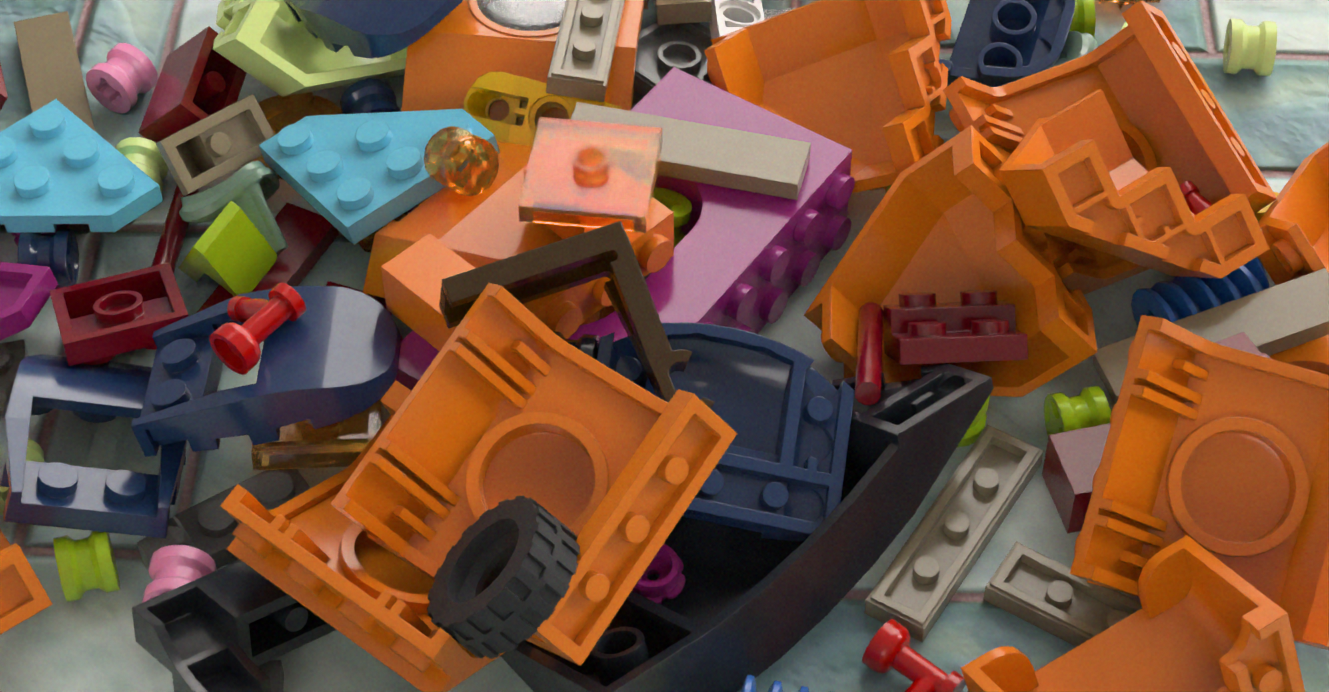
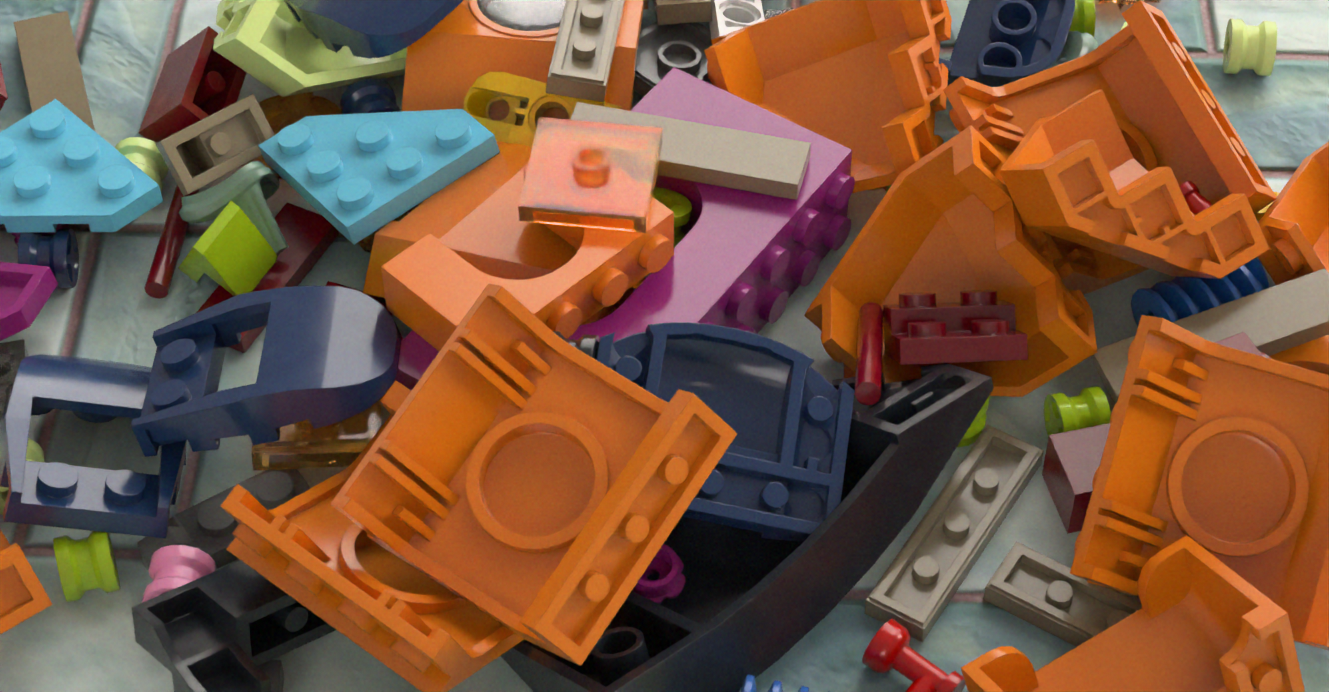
(116, 313): dark red plate -> none
(121, 78): bright pink wheel -> none
(239, 344): red piece -> none
(447, 153): clear orange wheel -> none
(503, 577): black tyre -> none
(570, 264): dark brown hinge -> none

